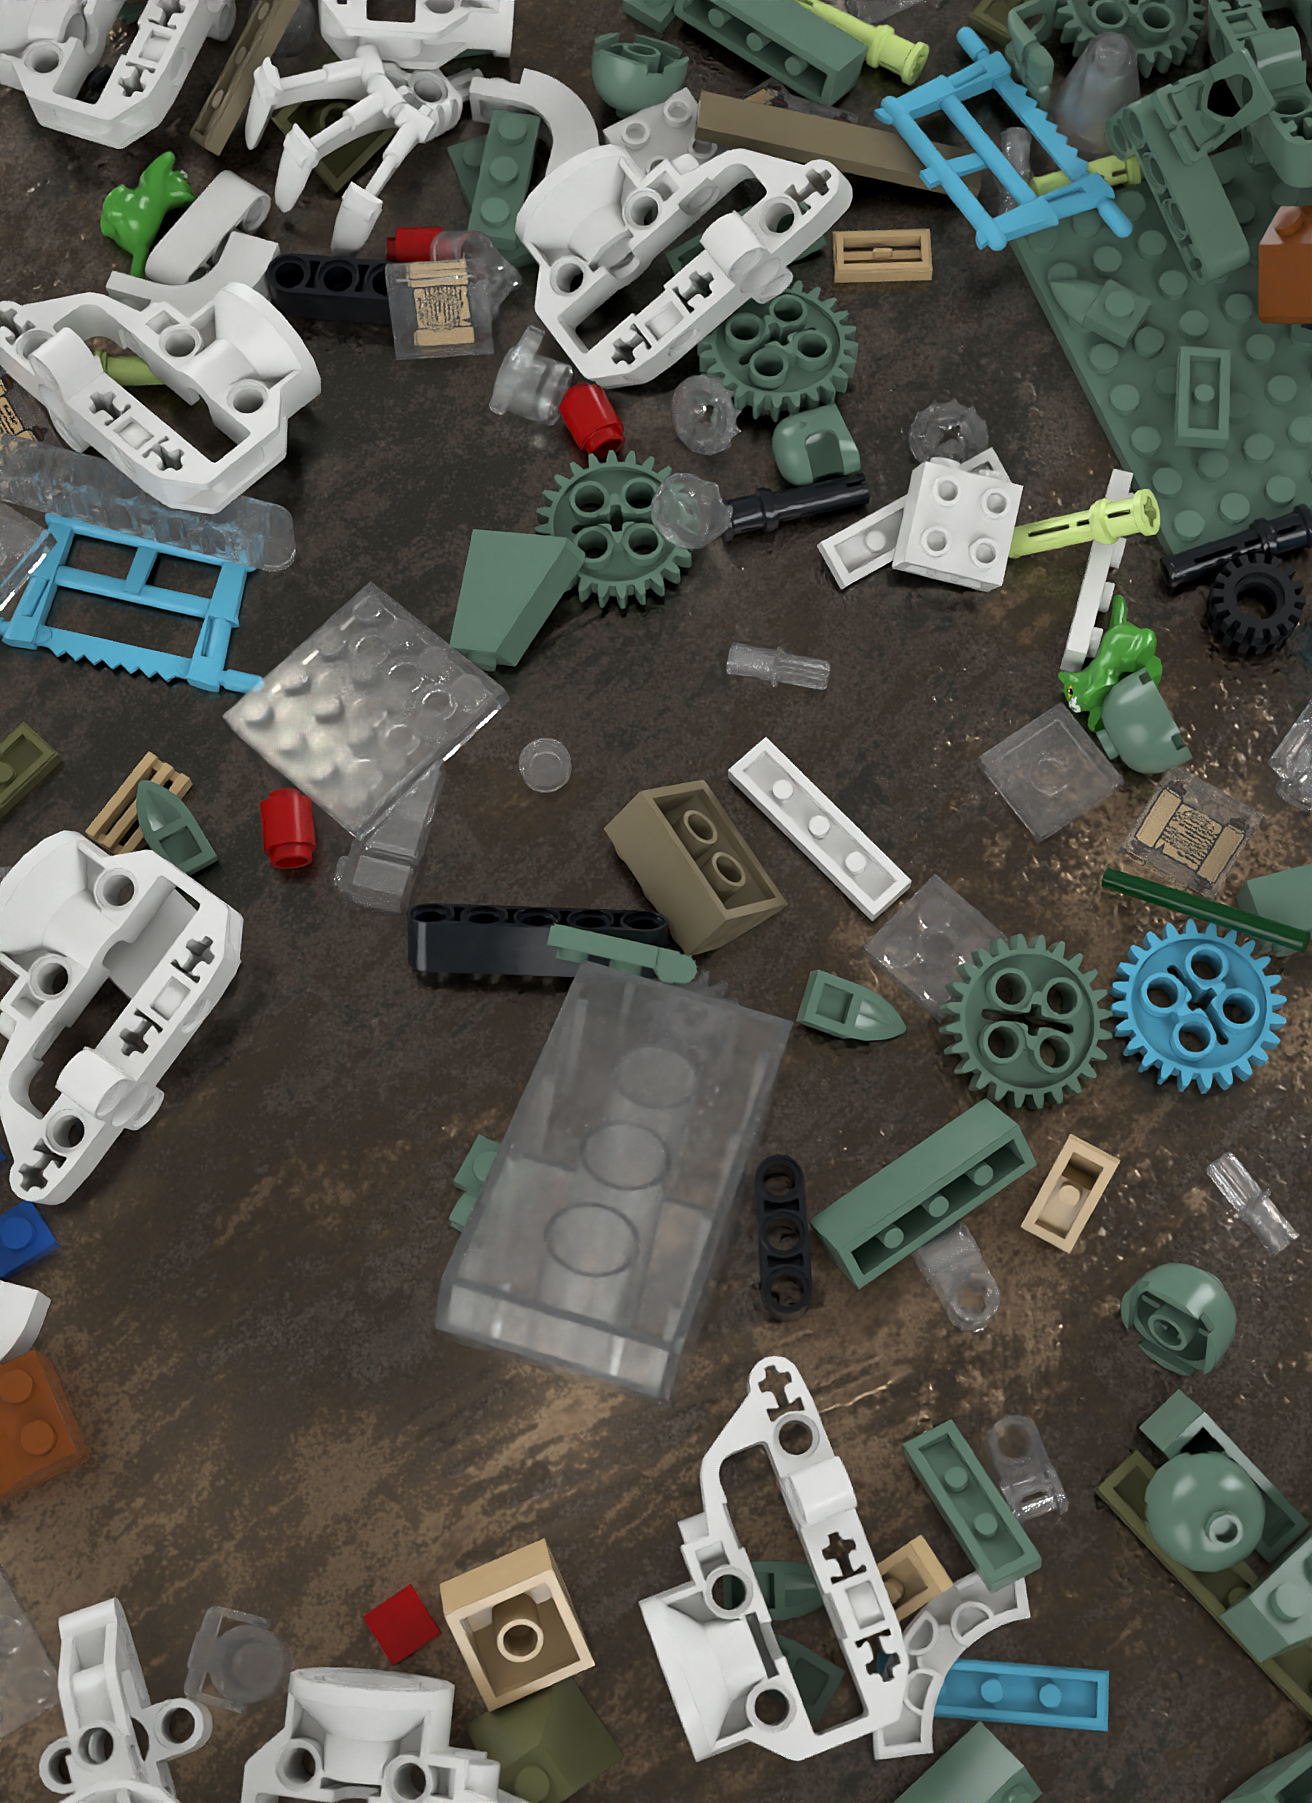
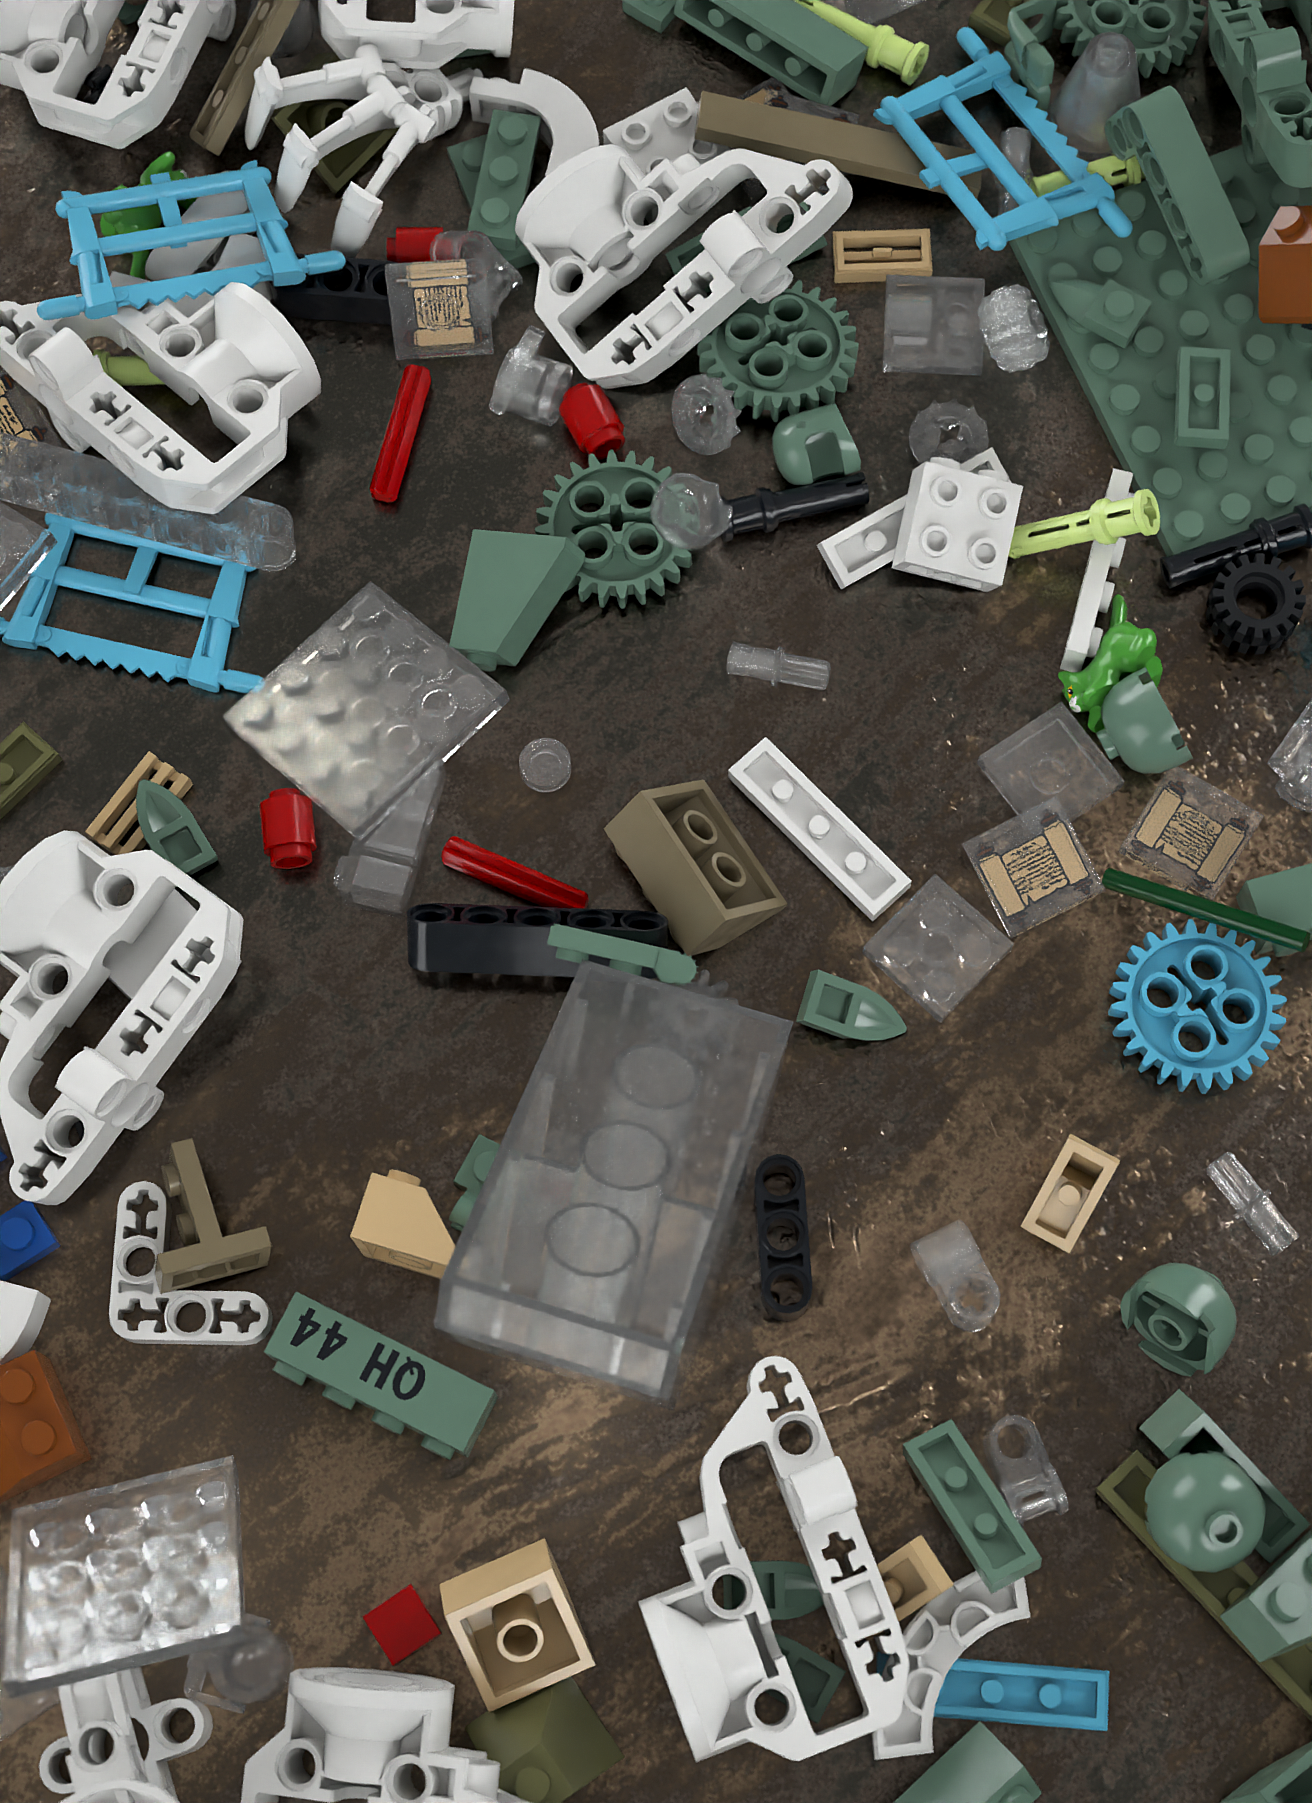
(88, 252): none -> medium azure piece
(124, 1577): none -> clear plate
(129, 1289): none -> white beam
(207, 1252): none -> dark tan bracket
(381, 1375): none -> sand green brick
(400, 433): none -> red axle
(402, 1225): none -> tan slope
(511, 875): none -> red axle
(636, 72): sand green cylinder -> none
(923, 1192): sand green brick -> none
(933, 325): none -> clear plate
(1013, 328): none -> clear gear
(1020, 1068): sand green gear -> none
(1033, 867): none -> clear tile
(1185, 108): sand green piece -> none

